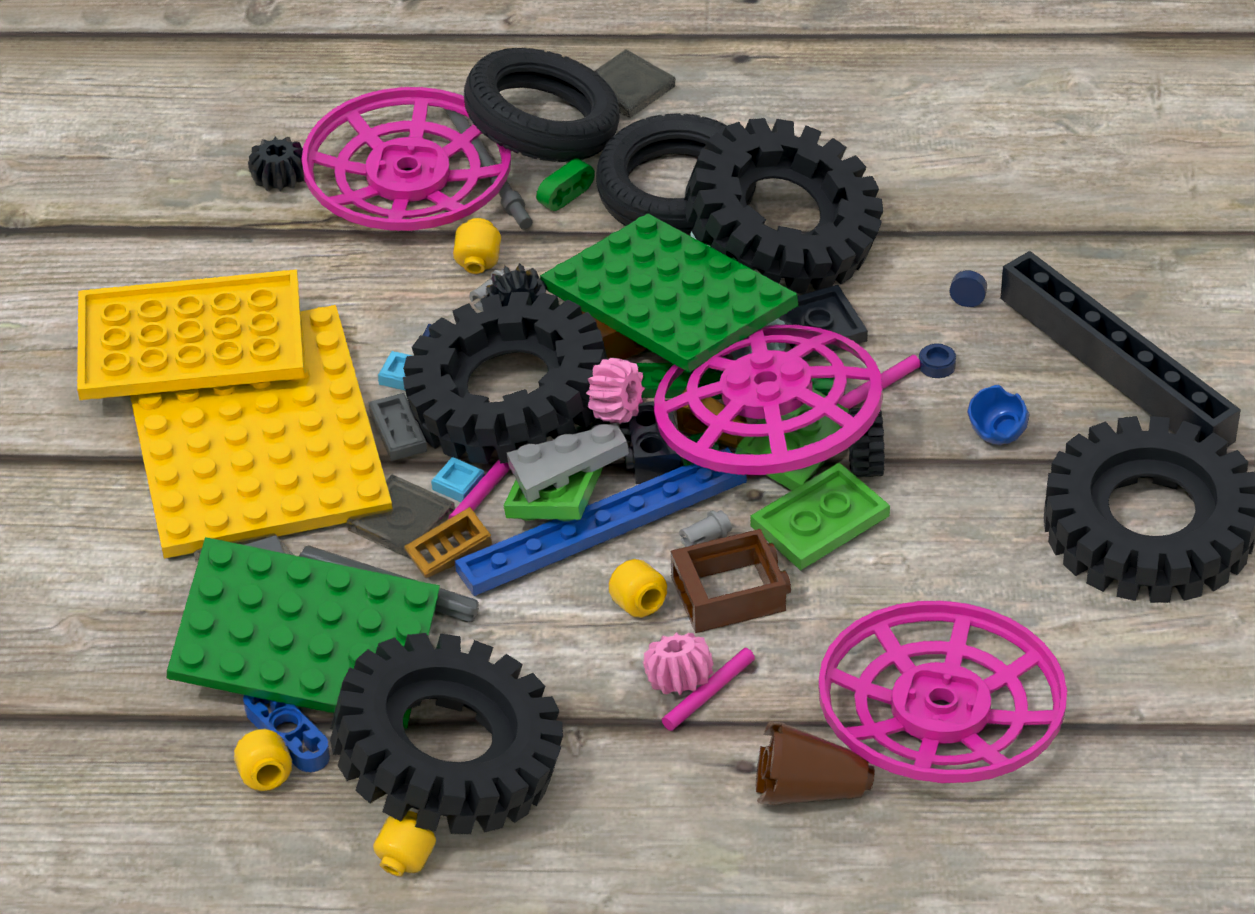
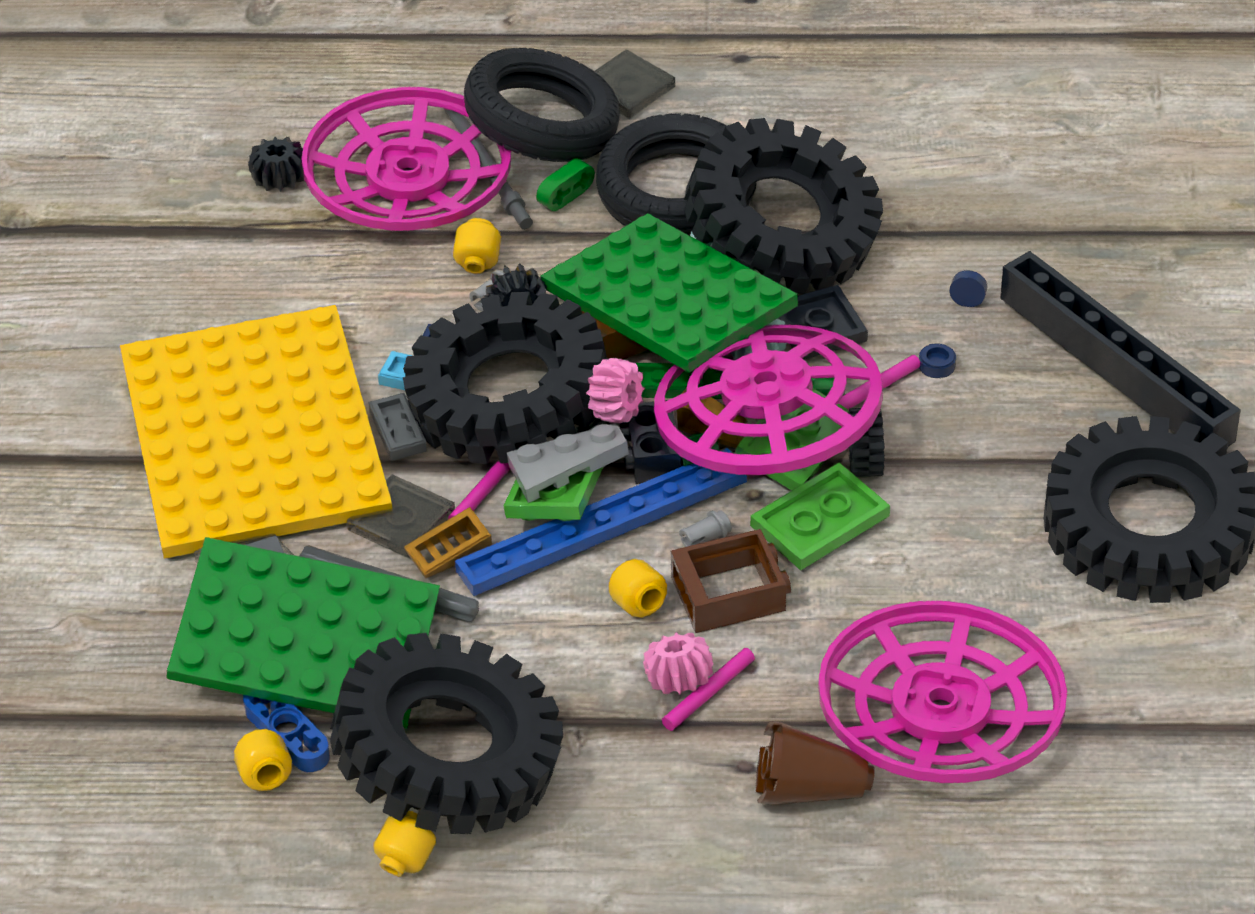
(189, 334): yellow plate -> none
(457, 479): medium azure tile -> none
(998, 415): blue hair -> none

